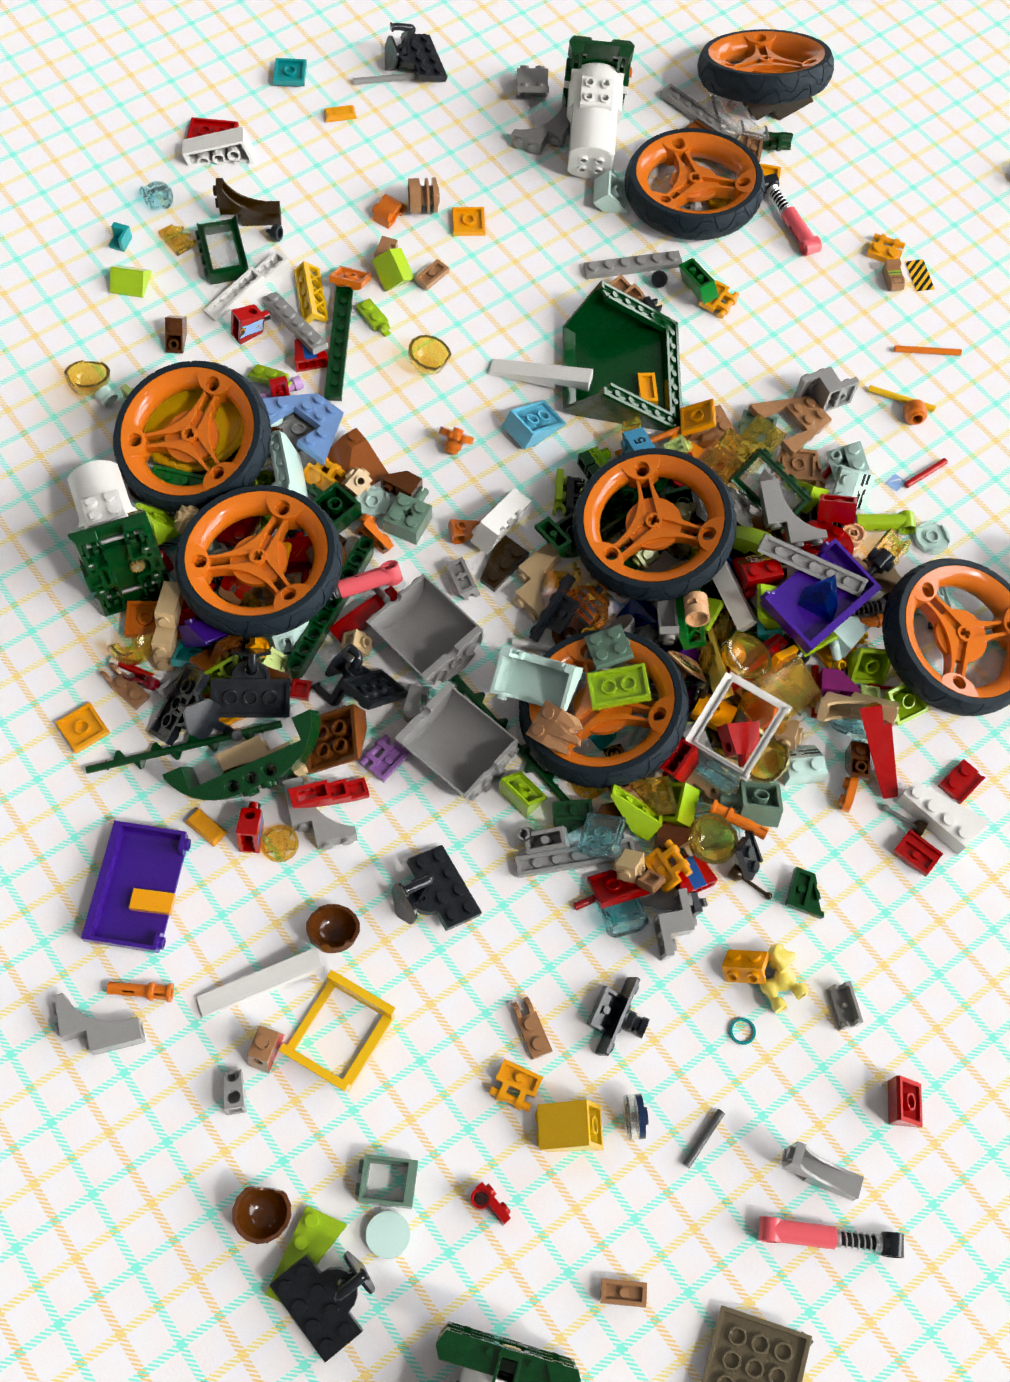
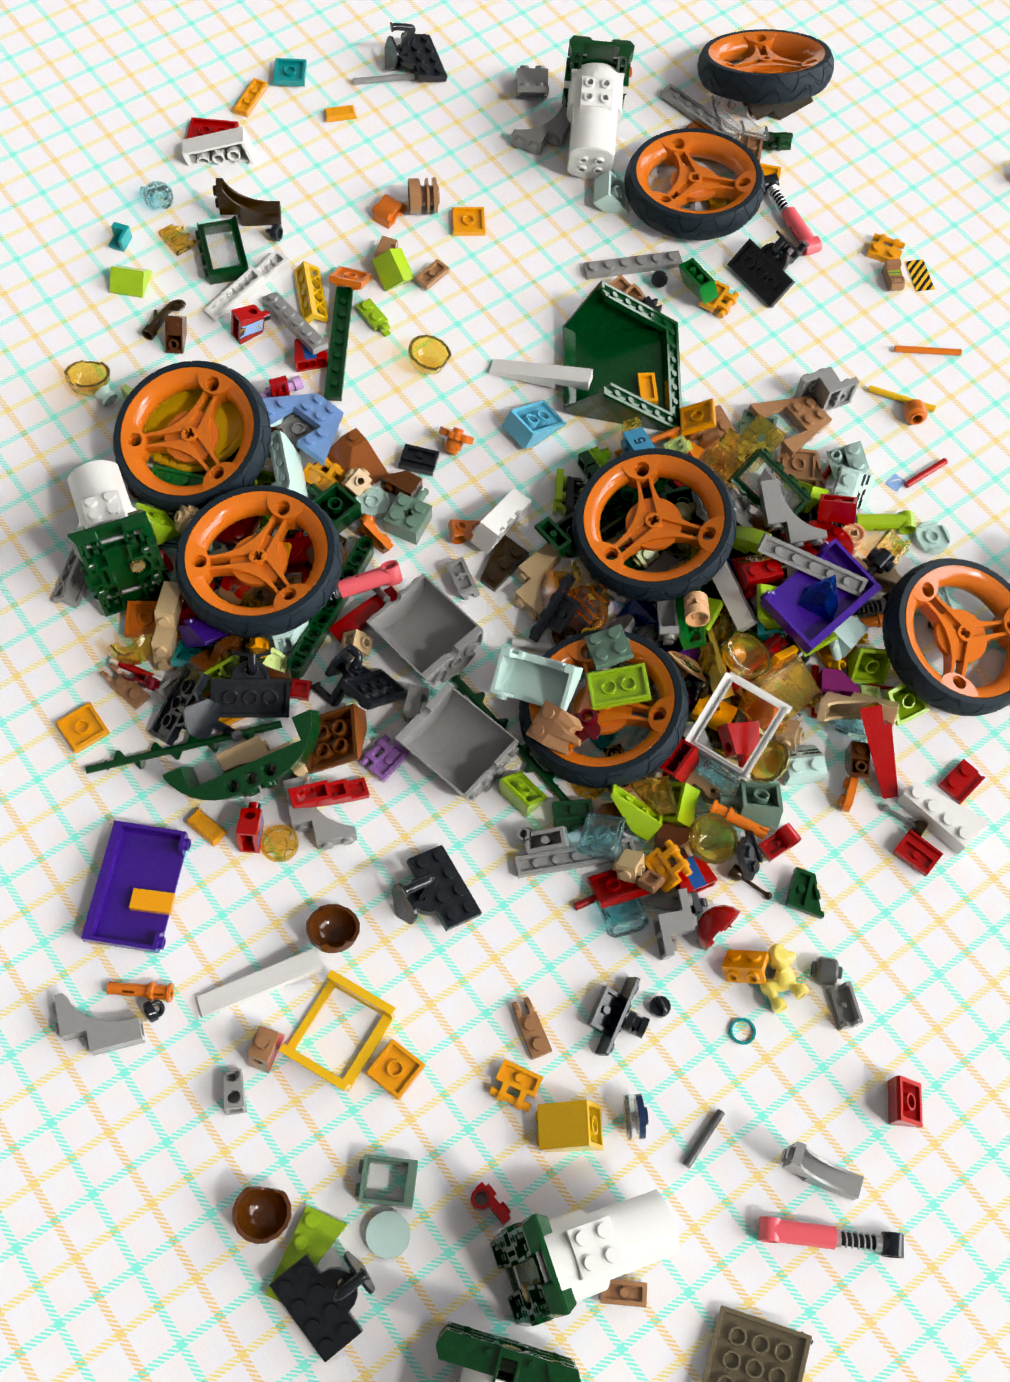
(71, 583): none -> light grey fence
(151, 1012): none -> black tile
(158, 319): none -> dark brown plant
(250, 97): none -> light orange tile
(262, 374): lime plate -> none
(395, 1069): none -> light orange plate
(418, 459): none -> black plate
(579, 1253): none -> white piece
(590, 728): none -> dark red plate
(660, 1006): none -> black tile
(715, 920): none -> red cylinder
(766, 266): none -> black plate
(779, 842): none -> red plate
(826, 970): none -> dark grey head

